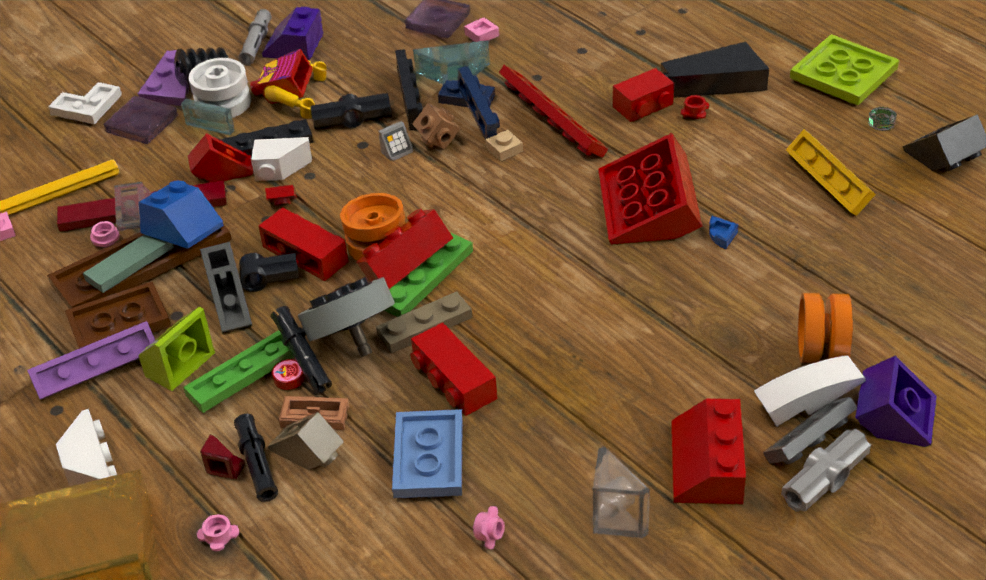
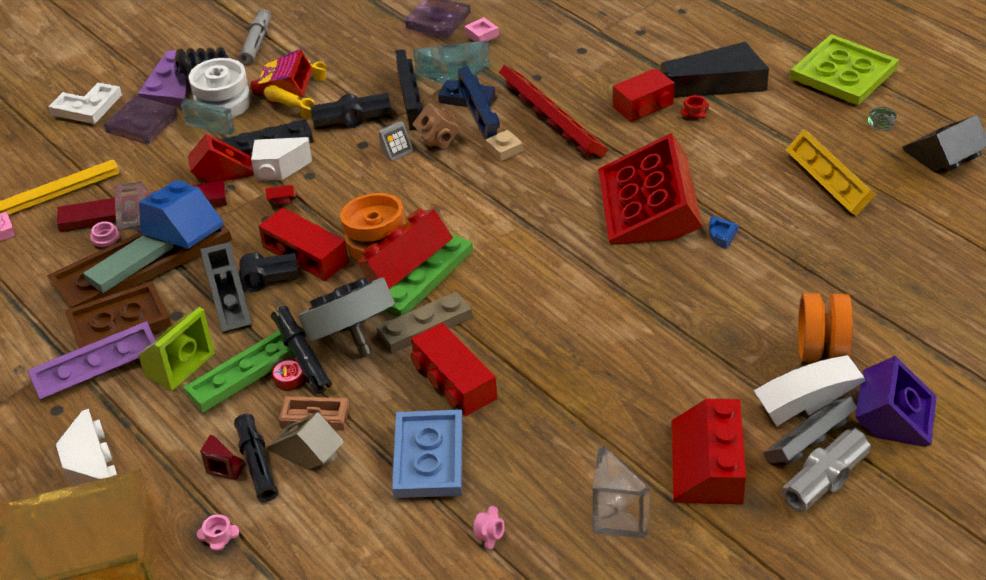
(299, 30): dark purple slope -> none

